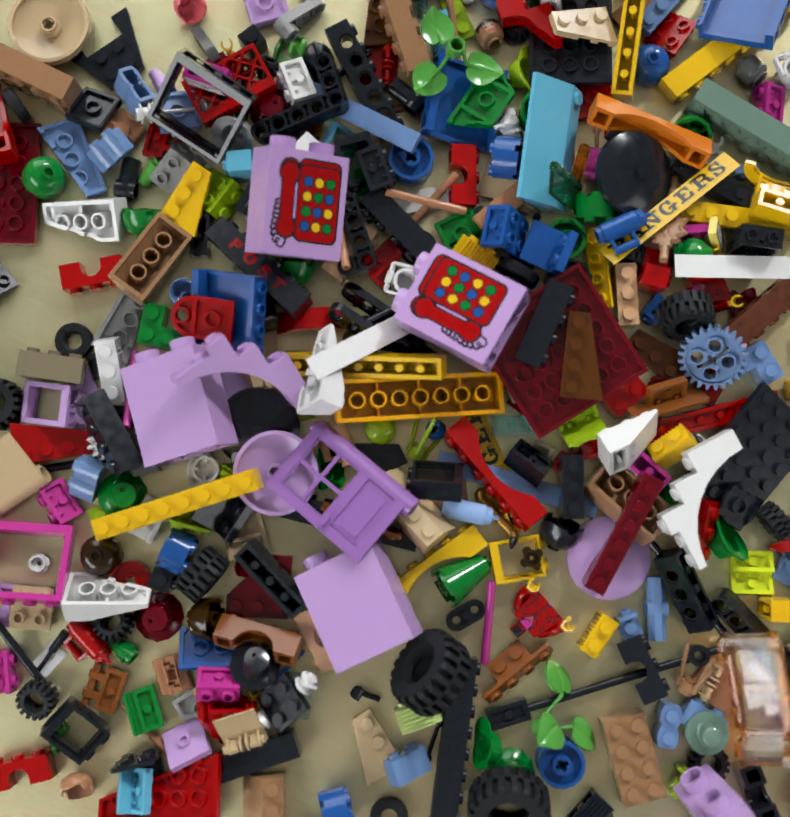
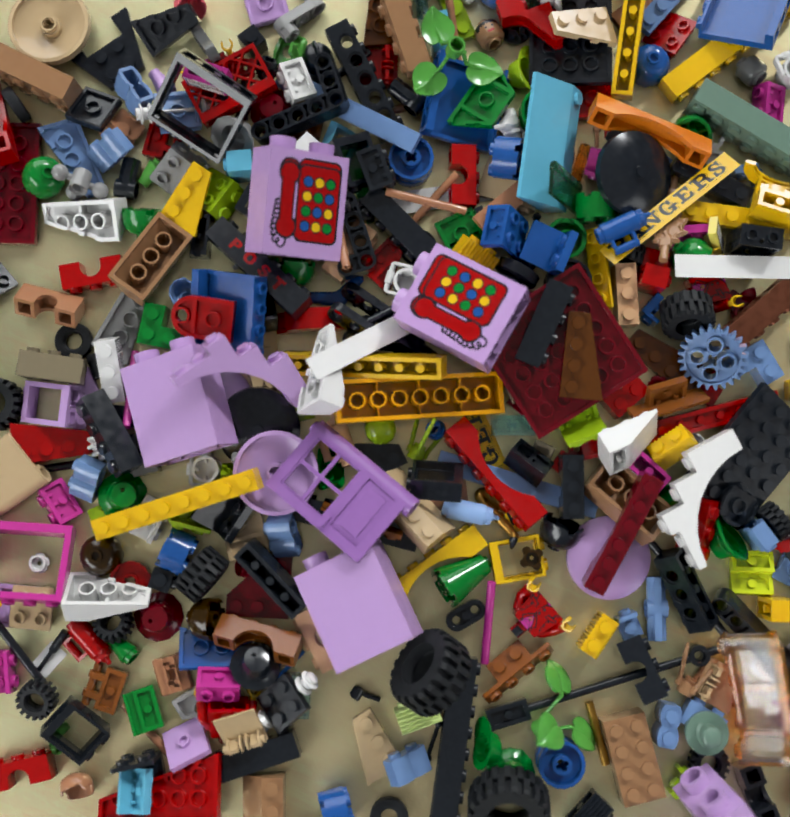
(33, 300): none -> nougat arch
(79, 182): none -> light grey piece
(166, 28): none -> black wing
(283, 536): none -> medium blue brick
(329, 298): none -> blue piece
(597, 733): none -> pearl gold bar
(759, 536): none -> medium blue brick

